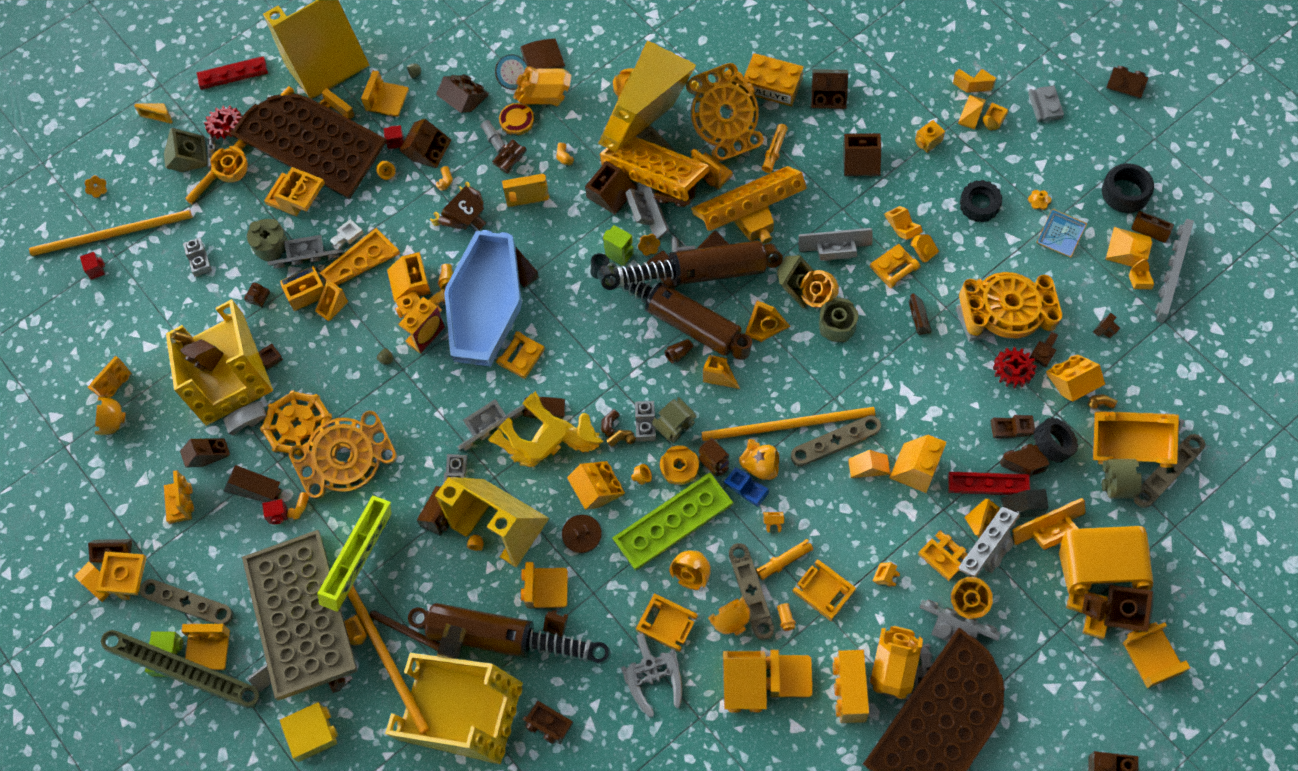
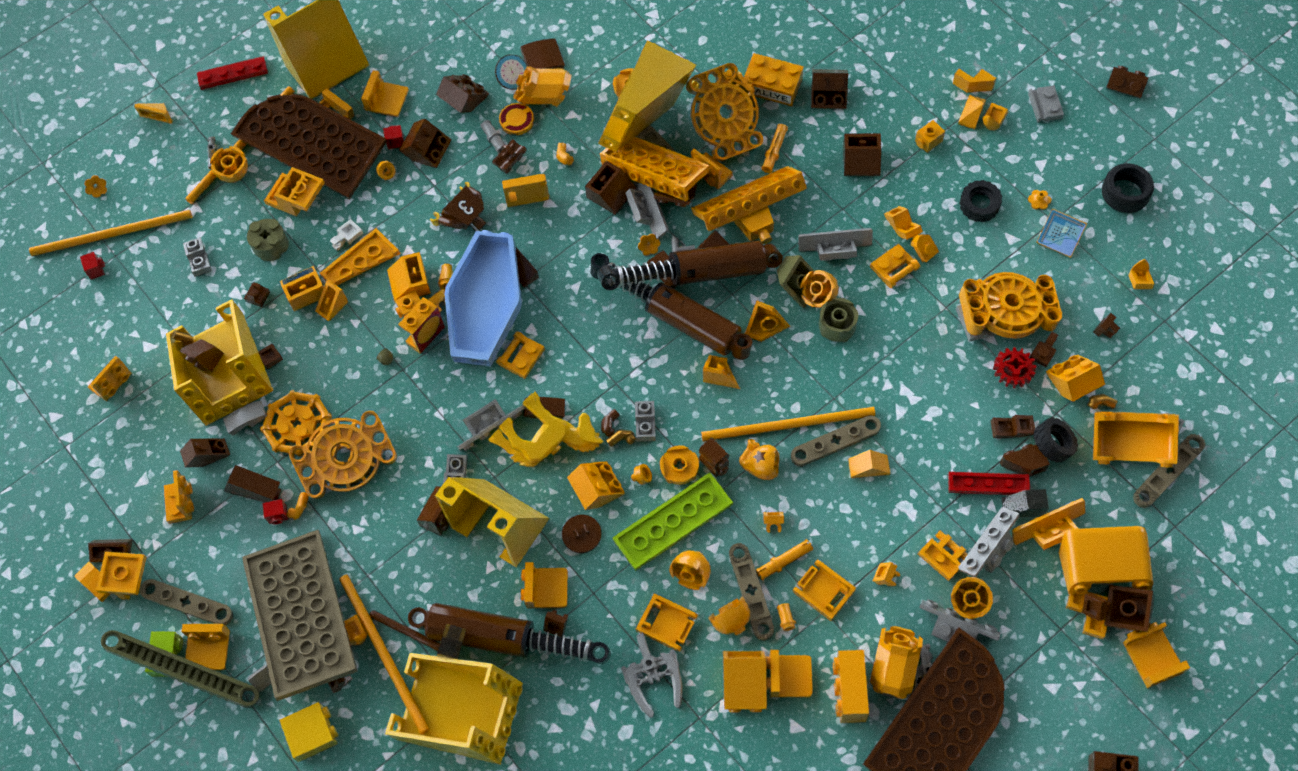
(108, 416): light orange cylinder -> none
(185, 151): olive slope -> none
(222, 122): red gear -> none
(304, 249): light grey bracket -> none
(354, 553): neon yellow brick -> none
(414, 70): olive hinge -> none
(447, 179): light orange arm -> none
(475, 543): light orange hinge -> none
(547, 722): reddish brown bracket -> none
(618, 245): lime brick -> none
(674, 419): olive brick -> none
(678, 350): reddish brown cone -> none
(746, 487): blue slope -> none
(918, 462): light orange slope -> none
(919, 315): reddish brown slope -> none
(982, 516): light orange slope -> none
(1121, 478): olive brick -> none
(1128, 247): light orange slope -> none
(1152, 226): reddish brown slope -> none
(1171, 277): light grey plate -> none

